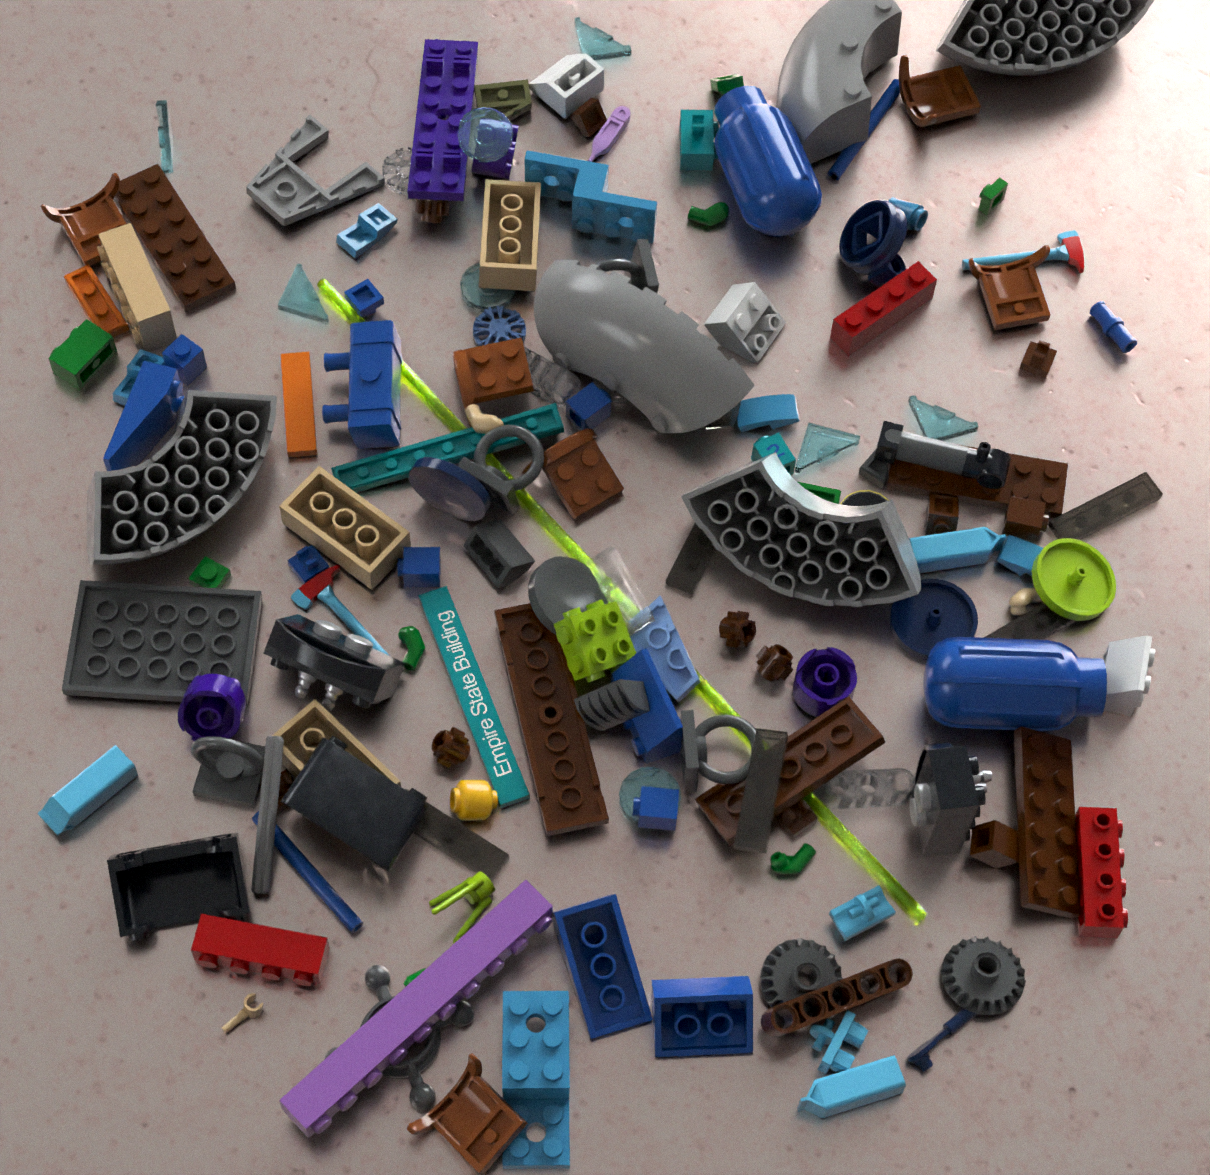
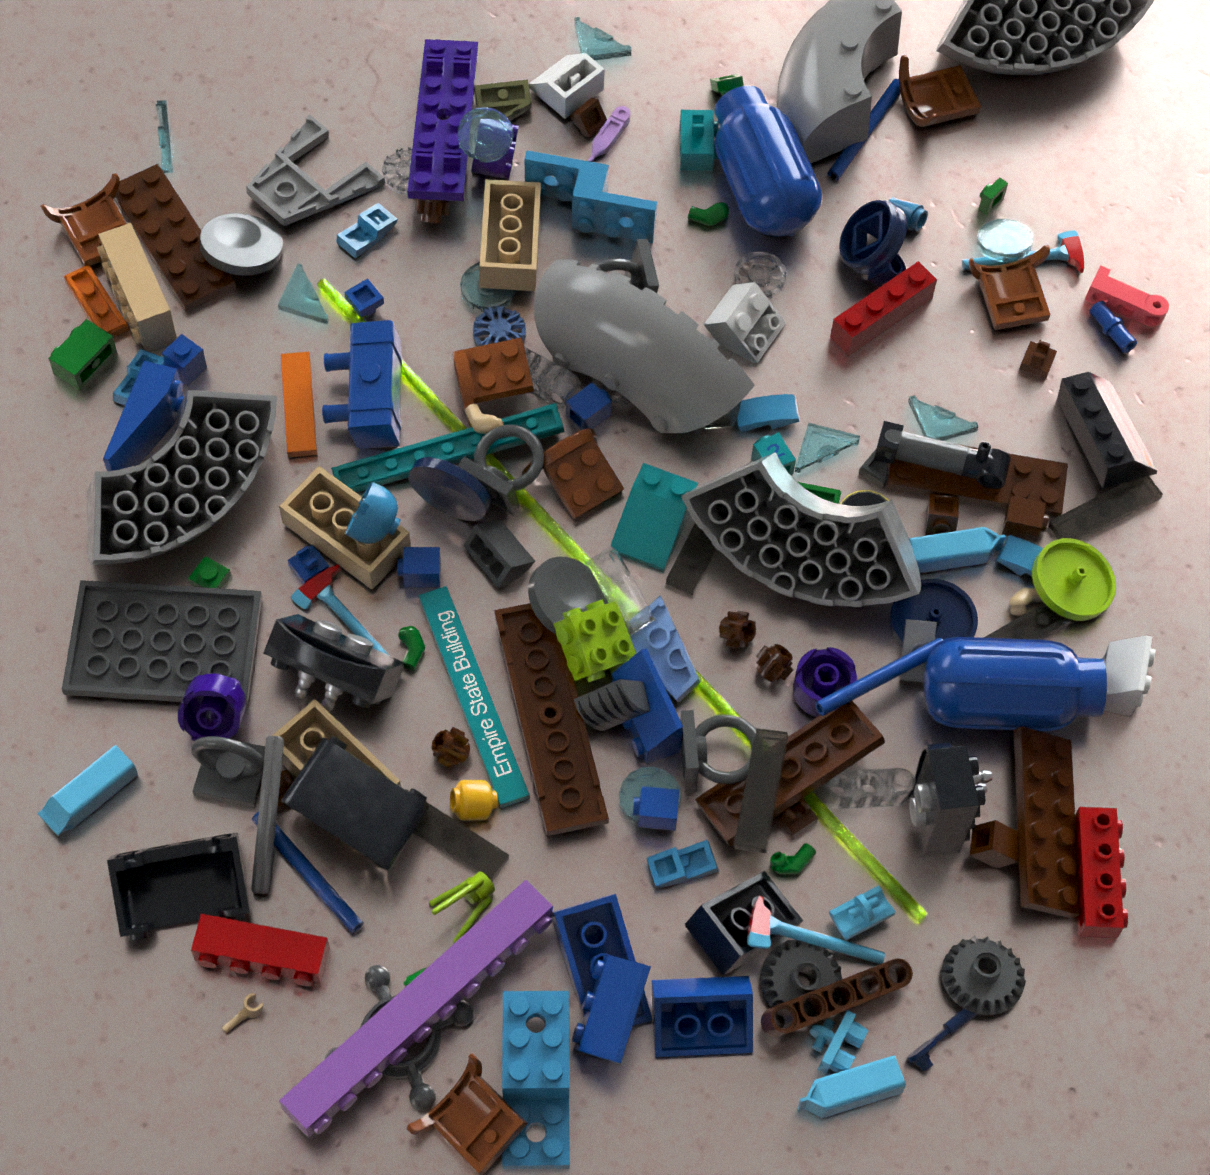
(240, 244): none -> piece
(374, 516): none -> dark azure cylinder
(610, 1008): none -> blue slope
(653, 517): none -> teal slope
(682, 865): none -> dark azure slope
(723, 922): none -> black slope
(761, 272): none -> clear wheel
(763, 925): none -> medium azure piece
(874, 679): none -> blue piece
(916, 634): none -> light grey plate
(1005, 240): none -> clear light blue tile
(1104, 429): none -> black slope
(1127, 300): none -> coral leg

